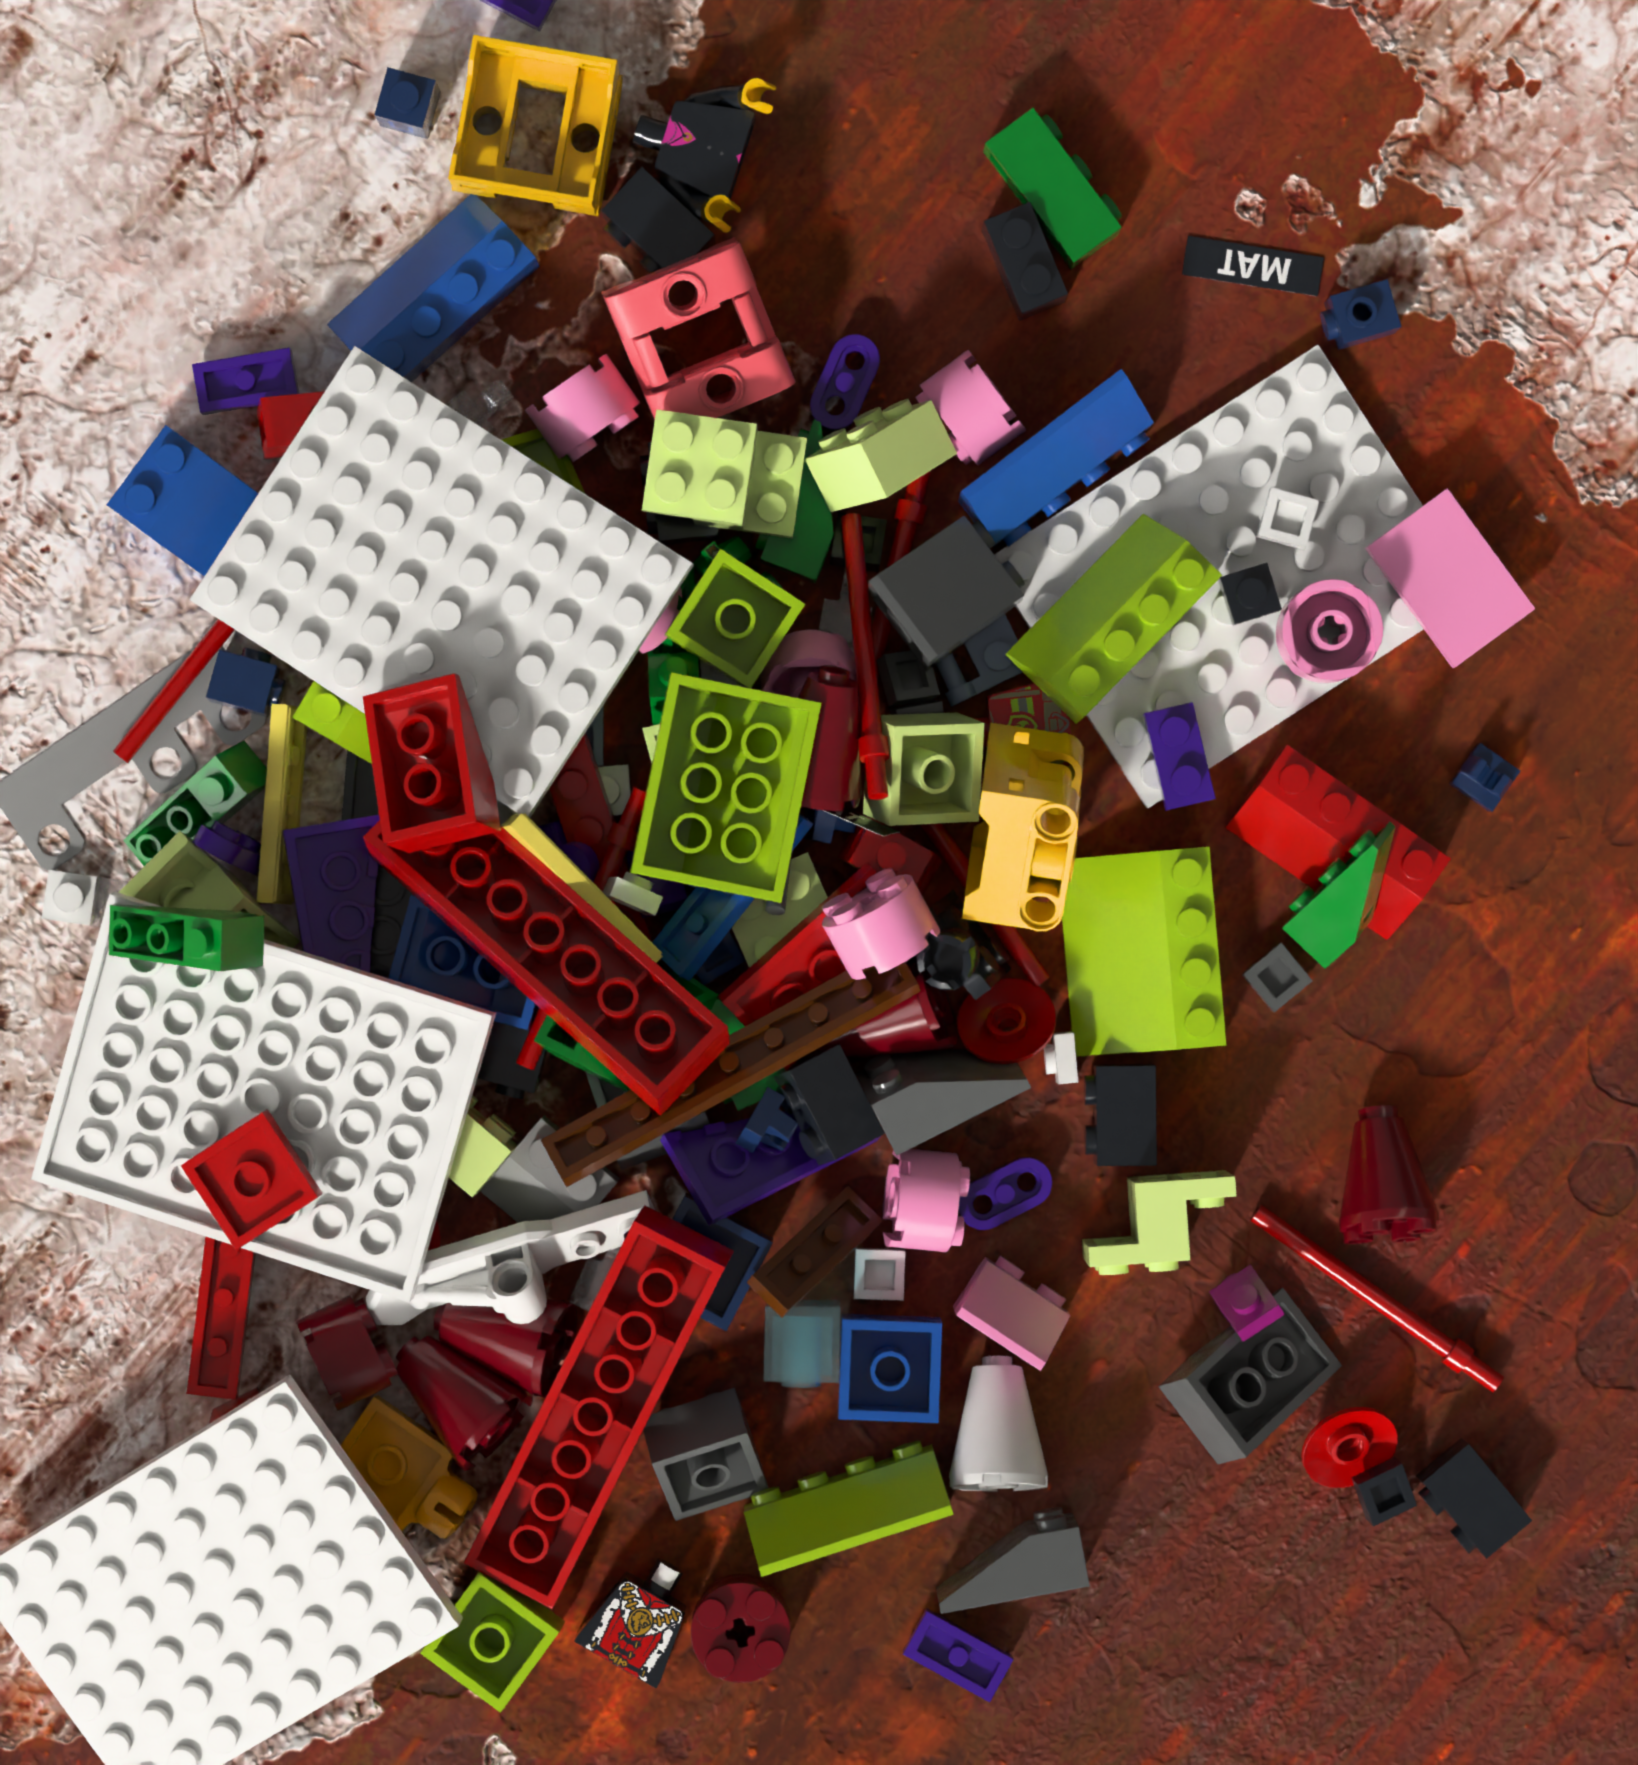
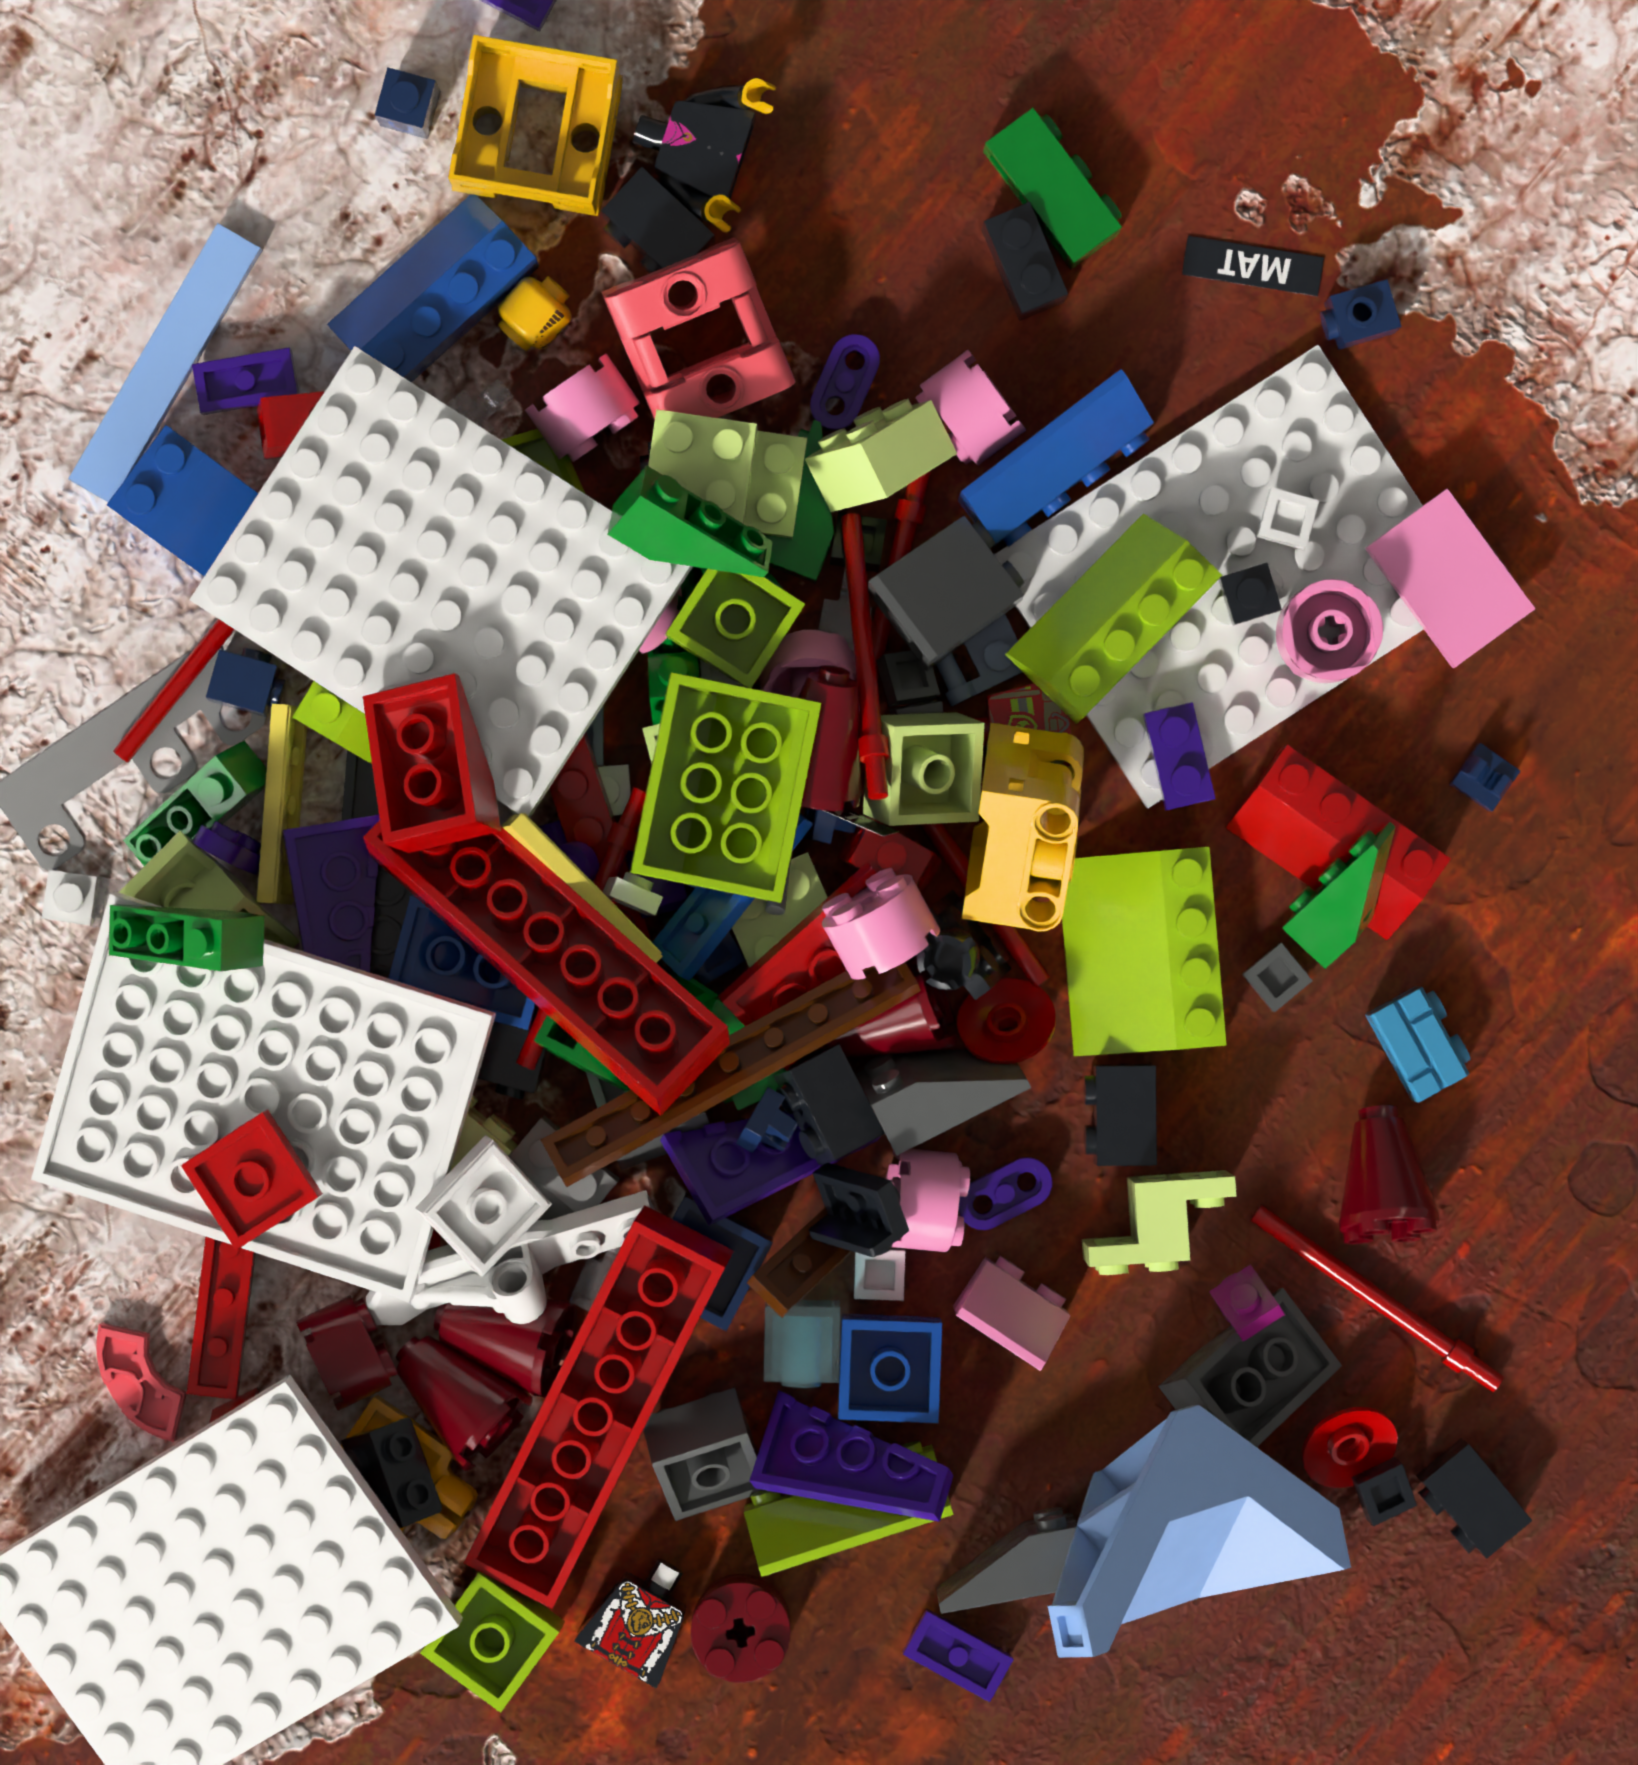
(136, 1384): none -> coral tile
(166, 362): none -> light blue tile
(395, 1470): none -> black bracket
(483, 1205): none -> white plate
(534, 313): none -> yellow head
(681, 528): none -> green slope
(833, 1462): none -> dark purple wing
(860, 1209): none -> black bracket
(998, 1433): white cone -> none
(1061, 1058): white plate -> none
(1183, 1521): none -> light blue panel
(1418, 1042): none -> dark azure brick

